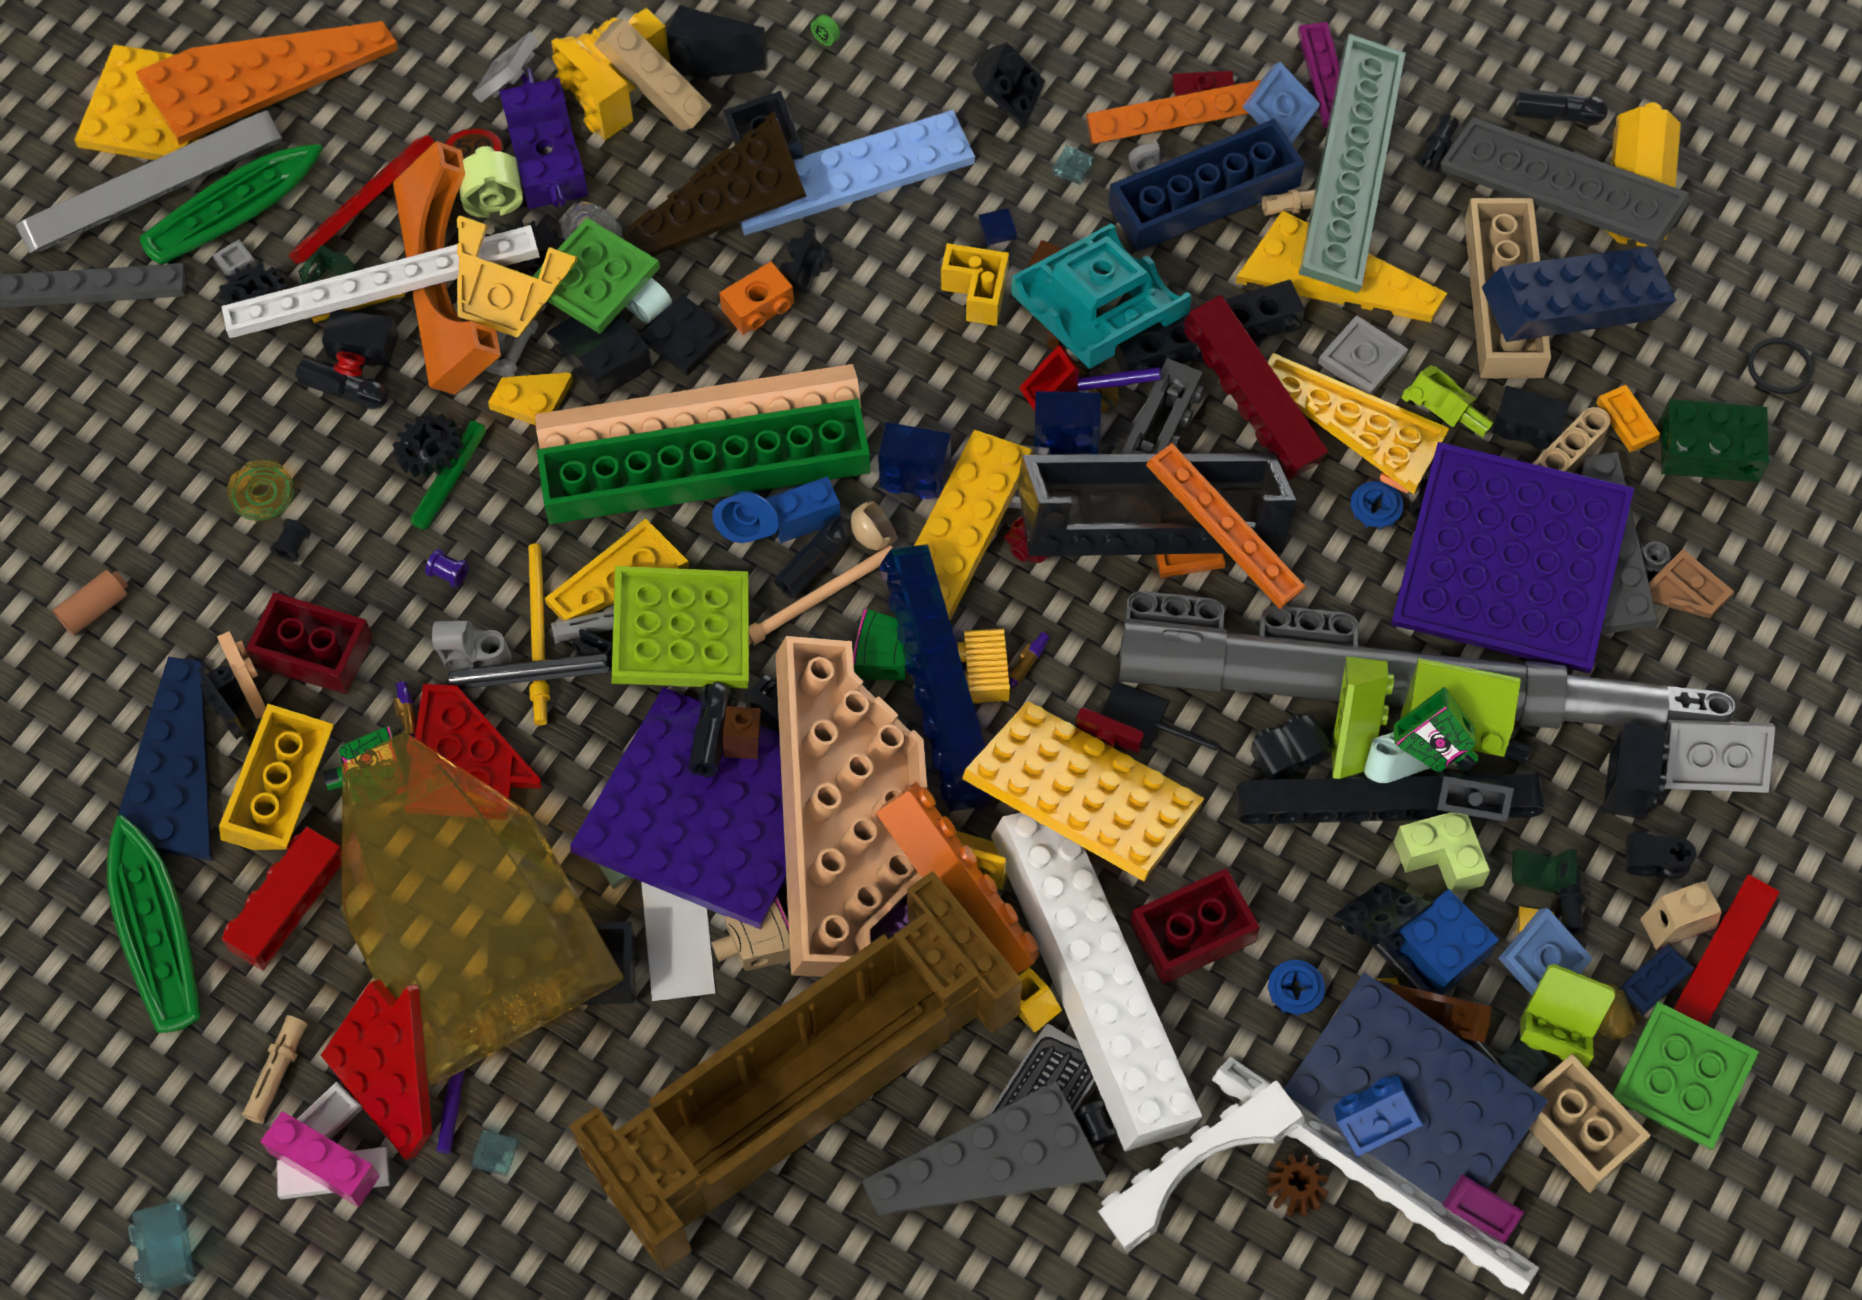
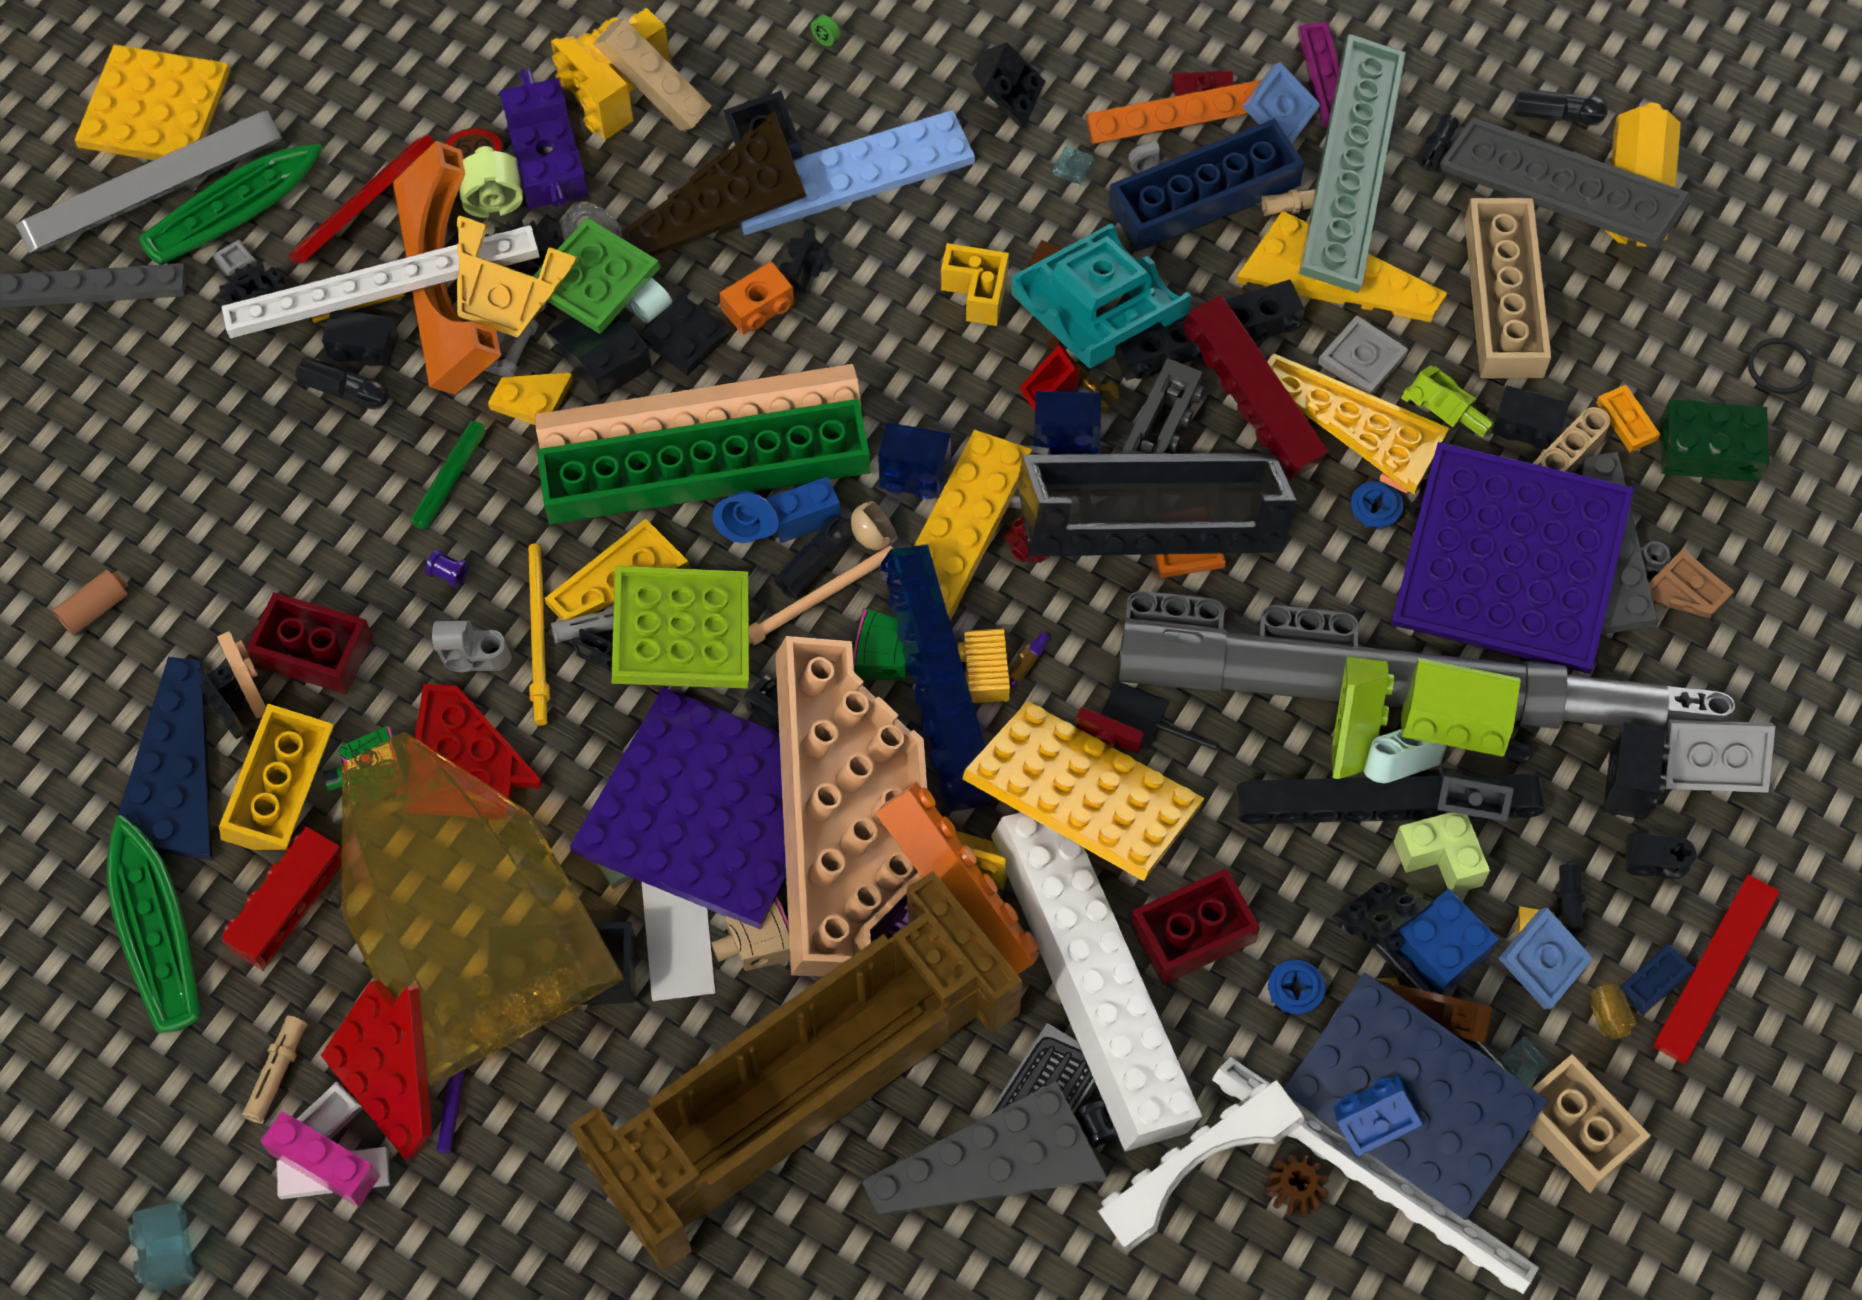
(233, 79): orange wing -> none
(262, 506): clear yellow tile -> none
(290, 540): black bush -> none
(325, 259): clear green bracket -> none
(349, 363): red bush -> none
(404, 708): pearl gold piece -> none
(428, 445): black gear -> none
(494, 1153): clear light blue tile -> none
(506, 68): light grey plate -> none
(530, 671): black axle -> none
(709, 730): black piece -> none
(714, 45): black slope -> none
(741, 732): reddish brown brick -> none
(997, 226): clear blue tile -> none
(1037, 1001): yellow brick -> none
(1120, 379): dark purple piece -> none
(1226, 526): orange tile -> none
(1290, 748): black brick -> none
(1438, 733): green torso -> none
(1483, 1208): magenta tile -> none
(1542, 871): clear green bracket -> none
(1565, 1014): lime bracket -> none
(1578, 293): dark blue brick -> none
(1684, 1075): bright green plate -> none
(1688, 913): tan torso -> none

